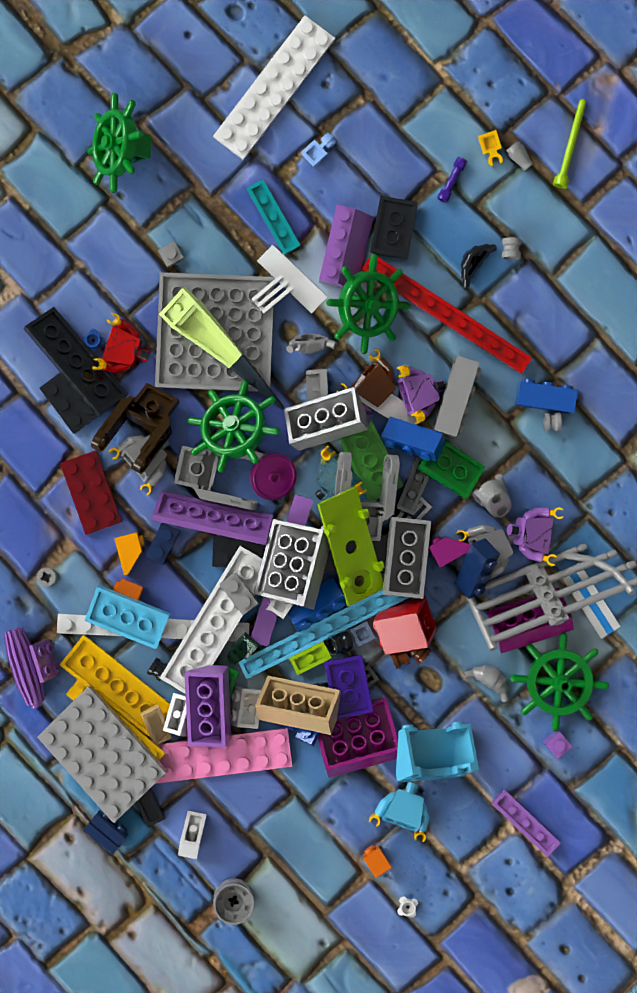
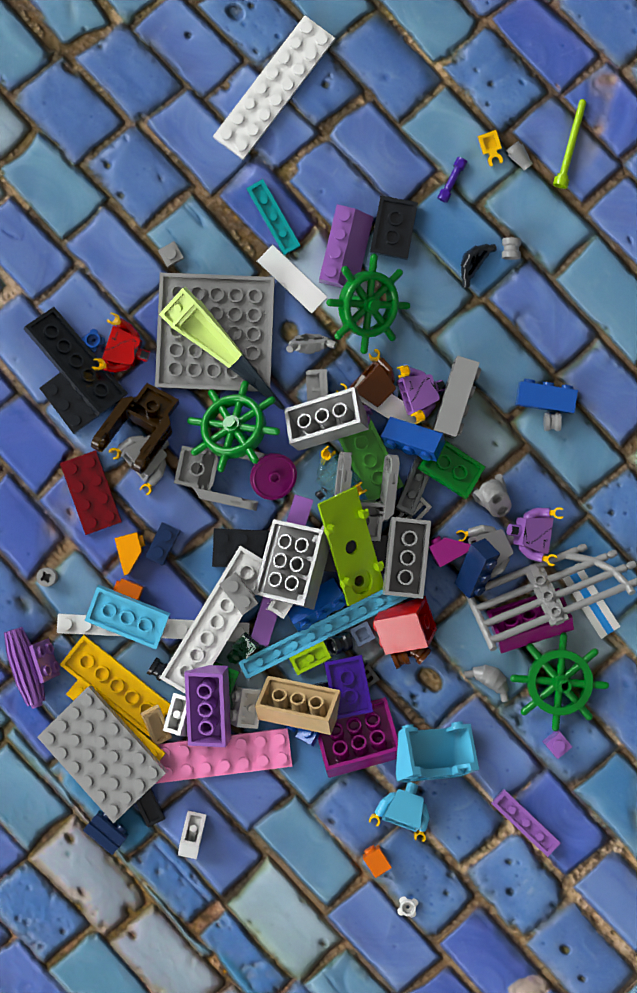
(117, 143): green piece -> none
(212, 517): medium lavender plate -> none
(234, 912): light grey wheel -> none
(267, 288): white tile -> none
(315, 153): light blue plate -> none
(455, 319): red plate -> none

